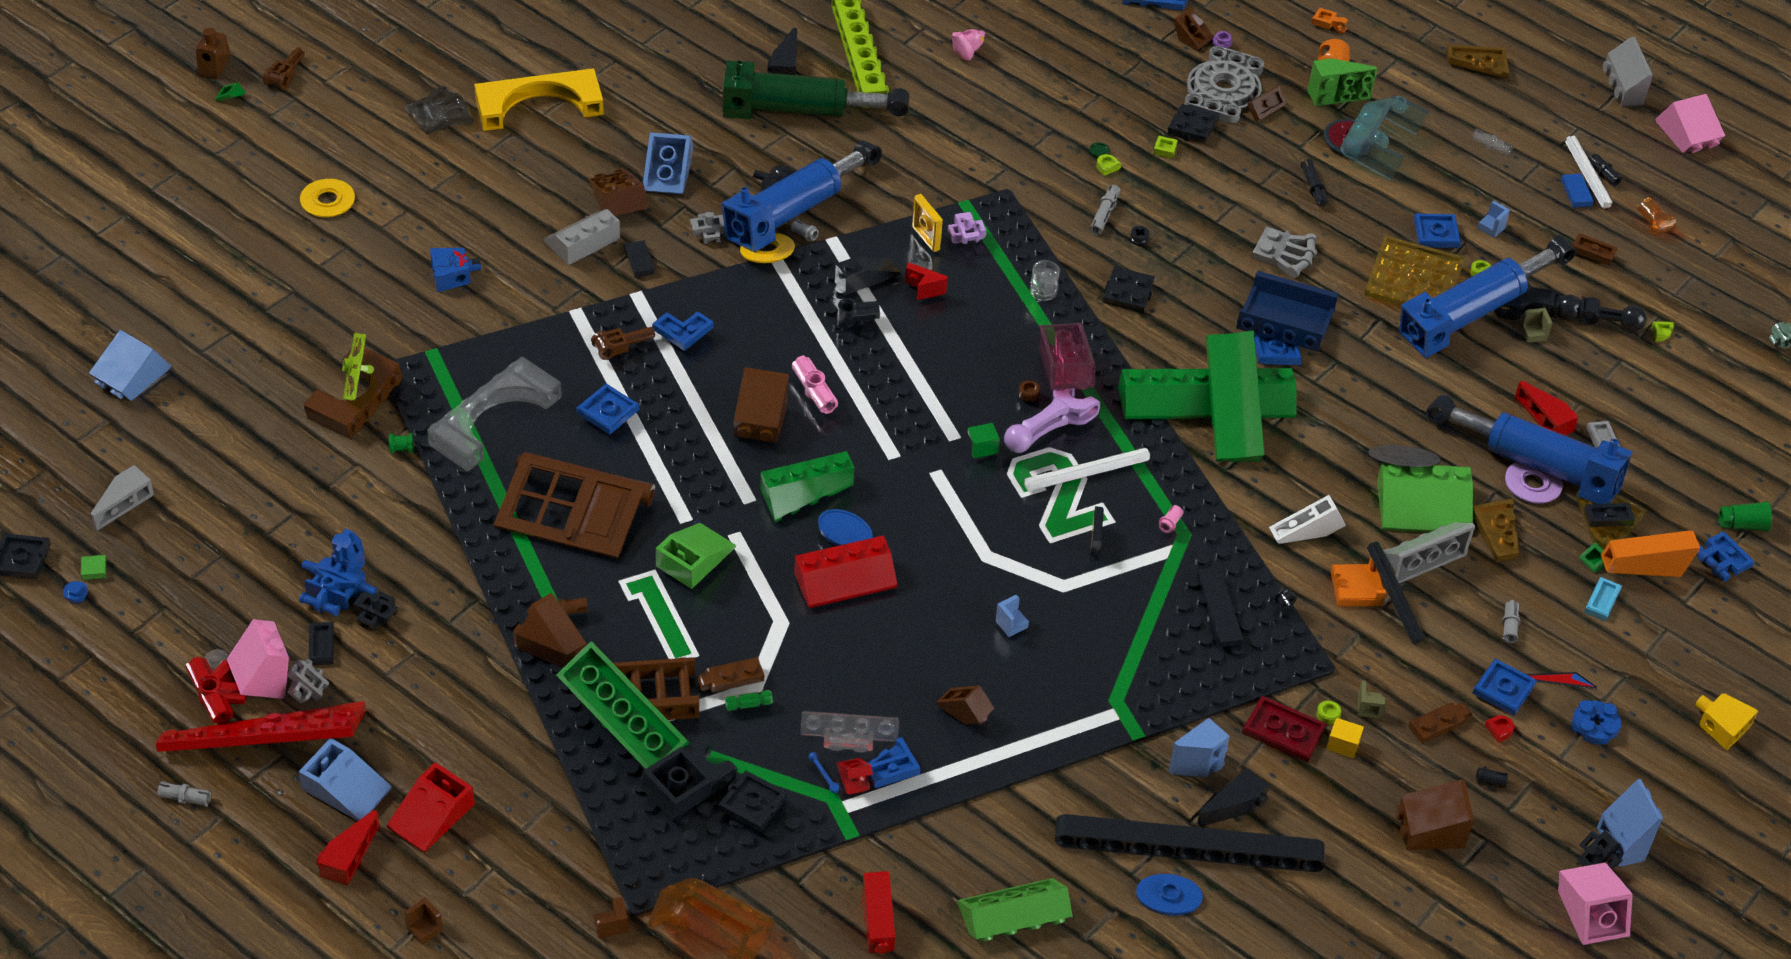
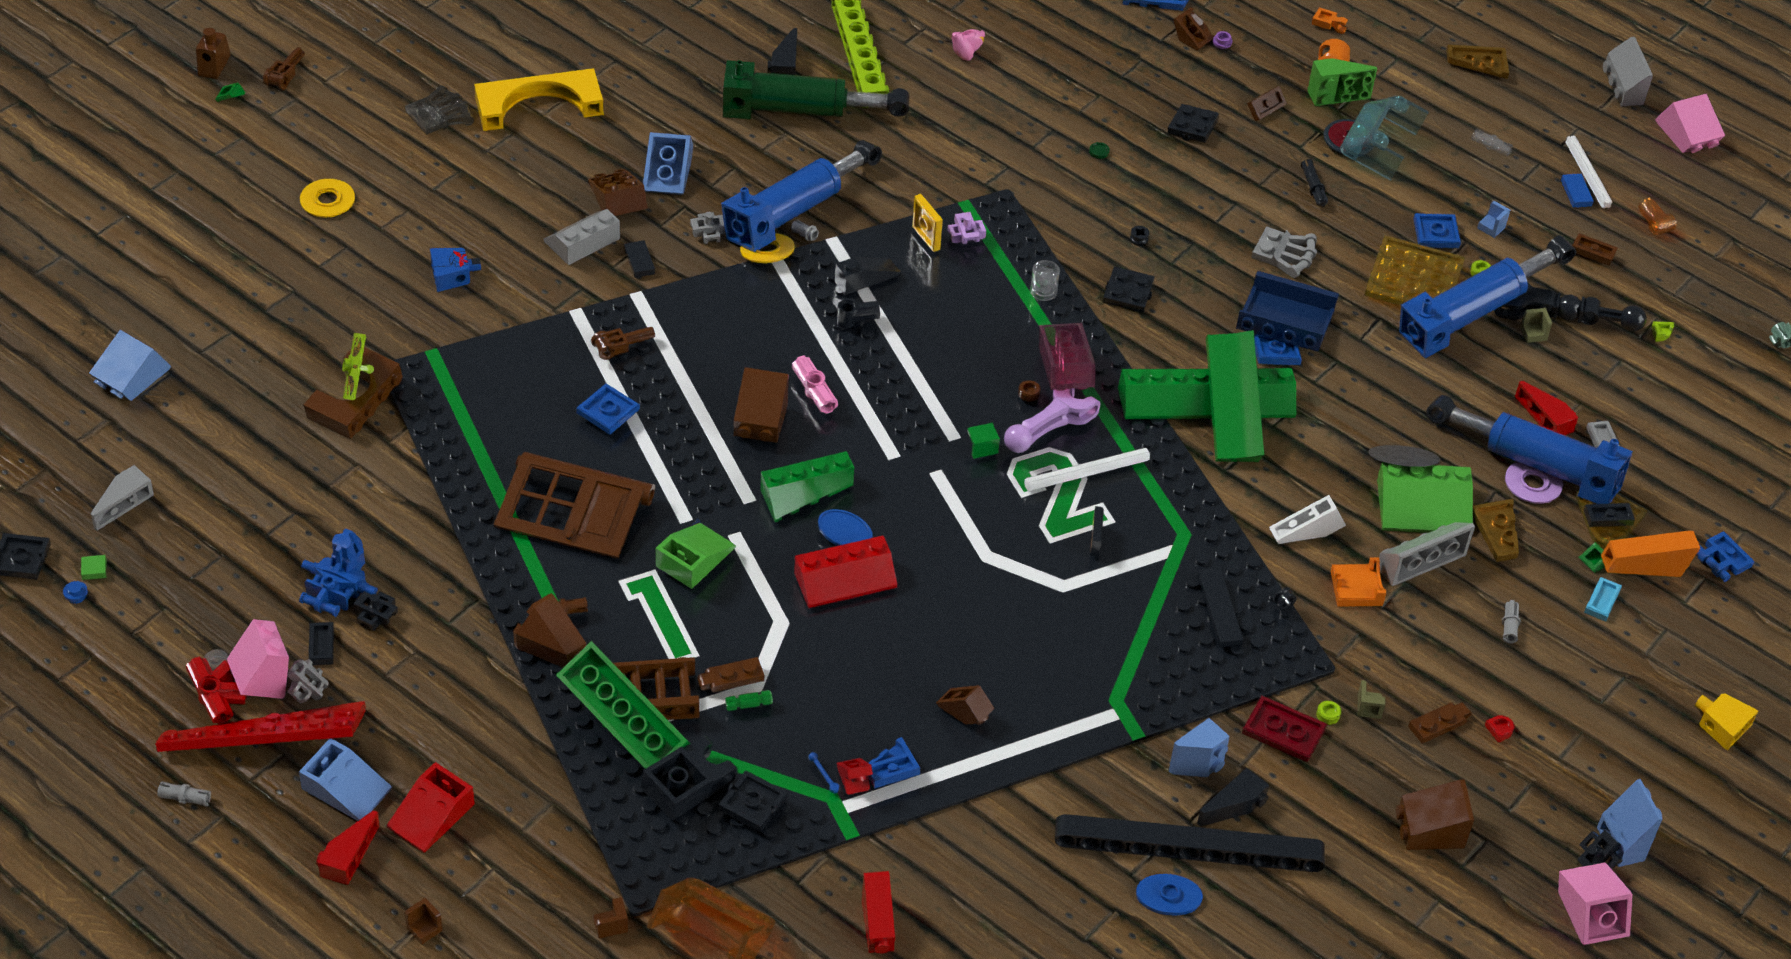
(401, 443): green bush -> none
(518, 382): clear arch -> none
(683, 333): blue plate -> none
(776, 174): black piece -> none
(849, 730): clear bracket -> none
(927, 281): red slope -> none
(1009, 616): medium blue panel -> none
(1016, 909): bright green slope -> none
(1107, 164): lime tile -> none
(1107, 204): light grey pin -> none
(1165, 147): lime tile -> none
(1168, 522): bright pink pin -> none
(1223, 69): light grey piece -> none
(1344, 738): yellow panel -> none
(1395, 592): black axle -> none
(1491, 777): black pin -> none
(1504, 686): blue plate -> none
(1564, 678): sticker -> none
(1595, 710): blue plate -> none
(1605, 169): black axle -> none
(1746, 516): green plant -> none

